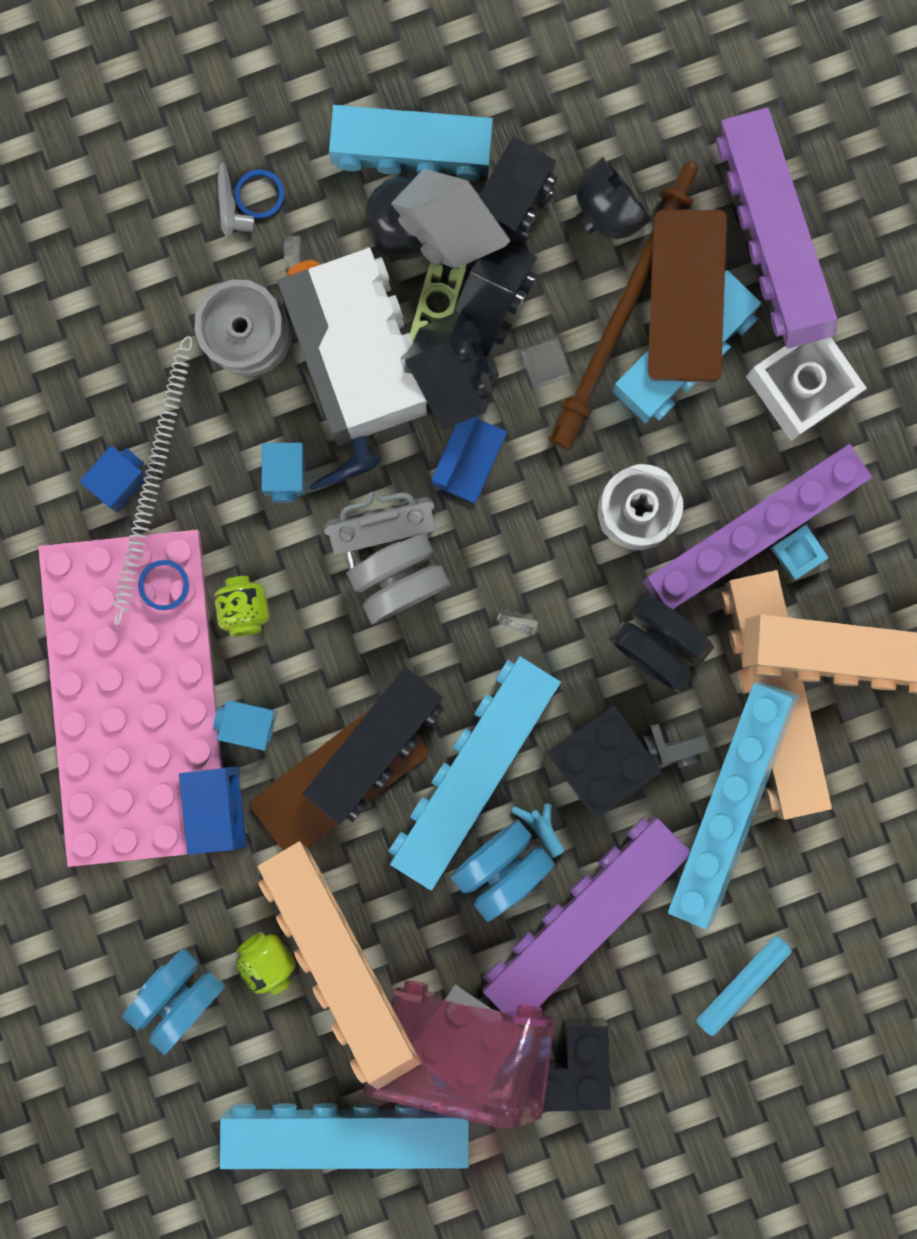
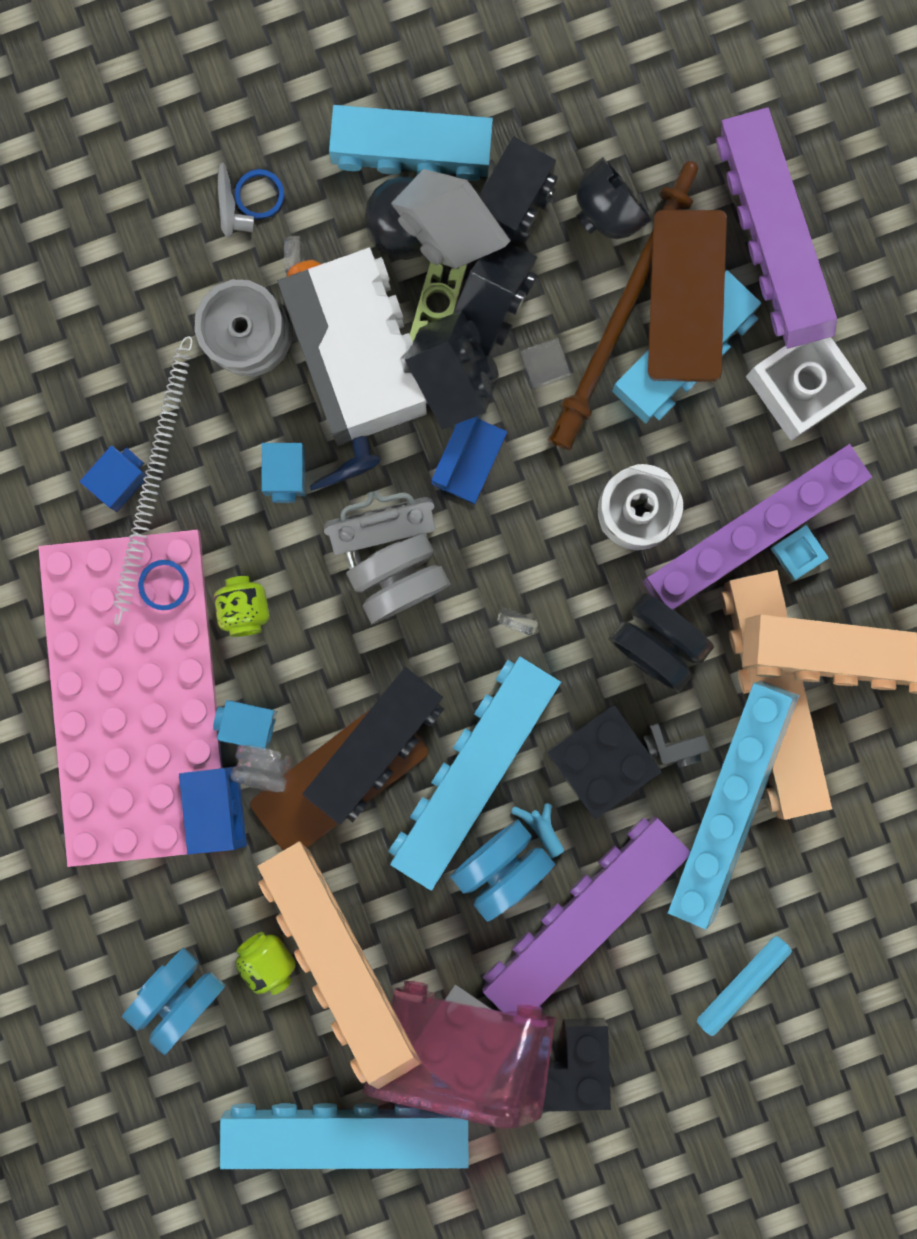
(260, 768): none -> clear wheel

